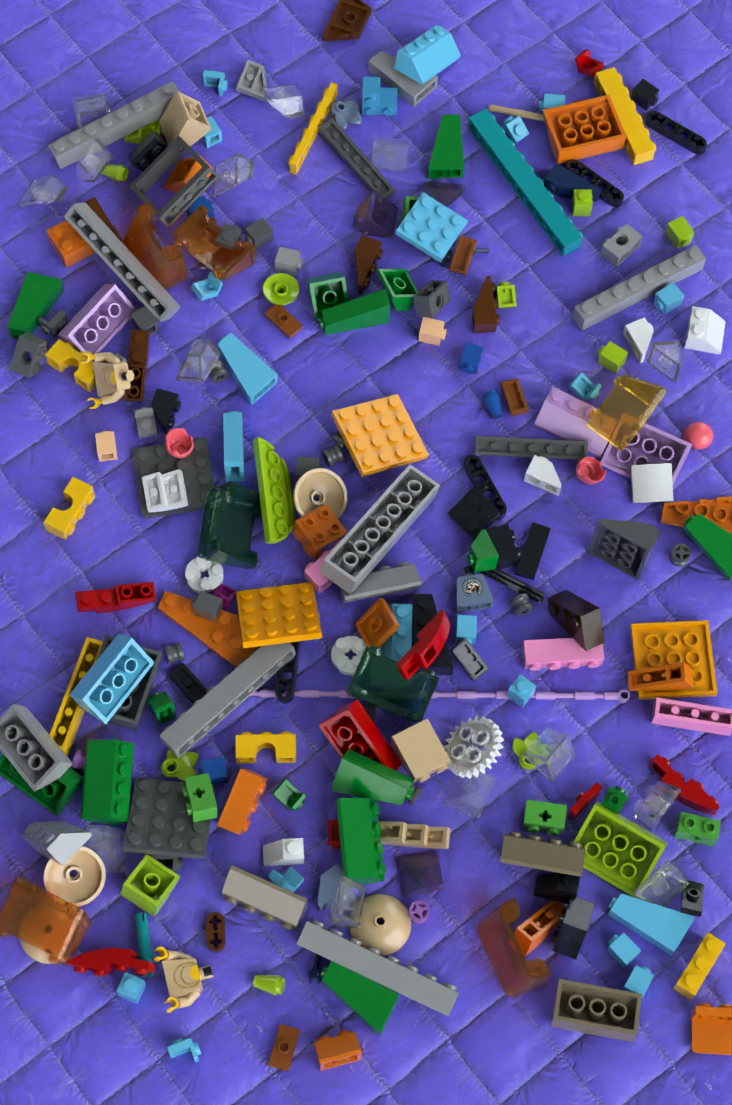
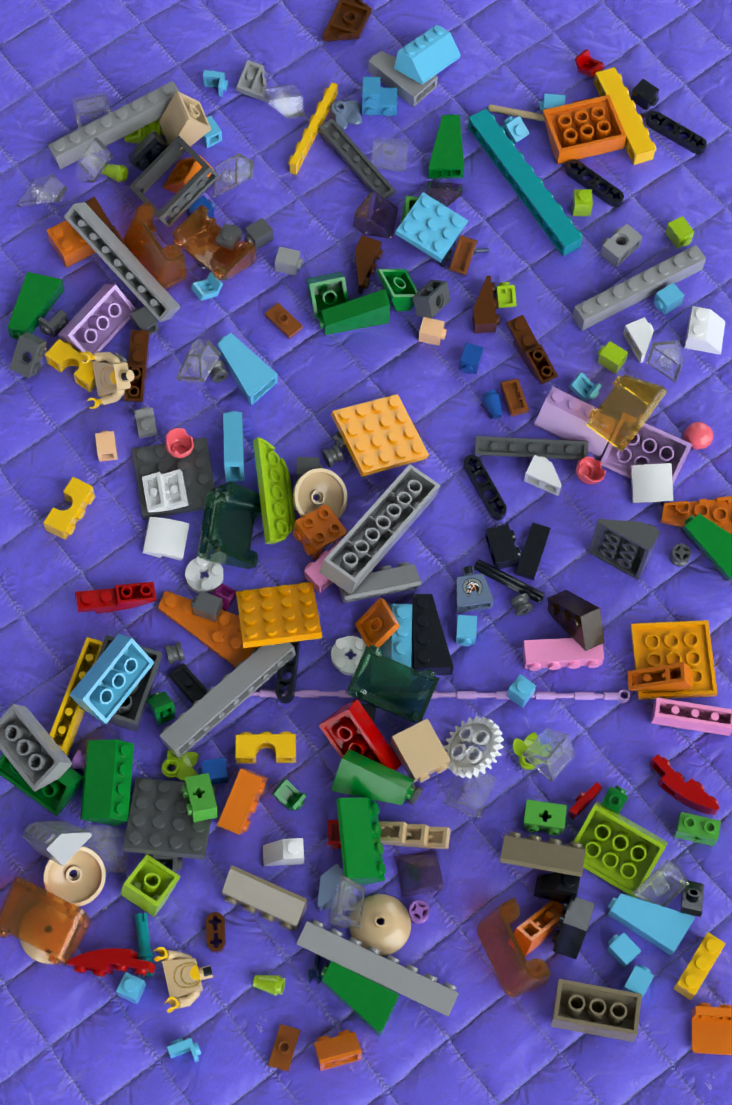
(165, 406): black slope -> none
(165, 538): none -> white slope
(281, 282): lime dish -> none
(289, 880): medium azure bracket -> none
(429, 644): red slope -> none
(468, 659): plate -> none
(474, 513): black plate -> none
(482, 553): green slope -> none
(530, 351): none -> reddish brown slope
(563, 182): dark blue slope -> none
(655, 804): clear slope -> none

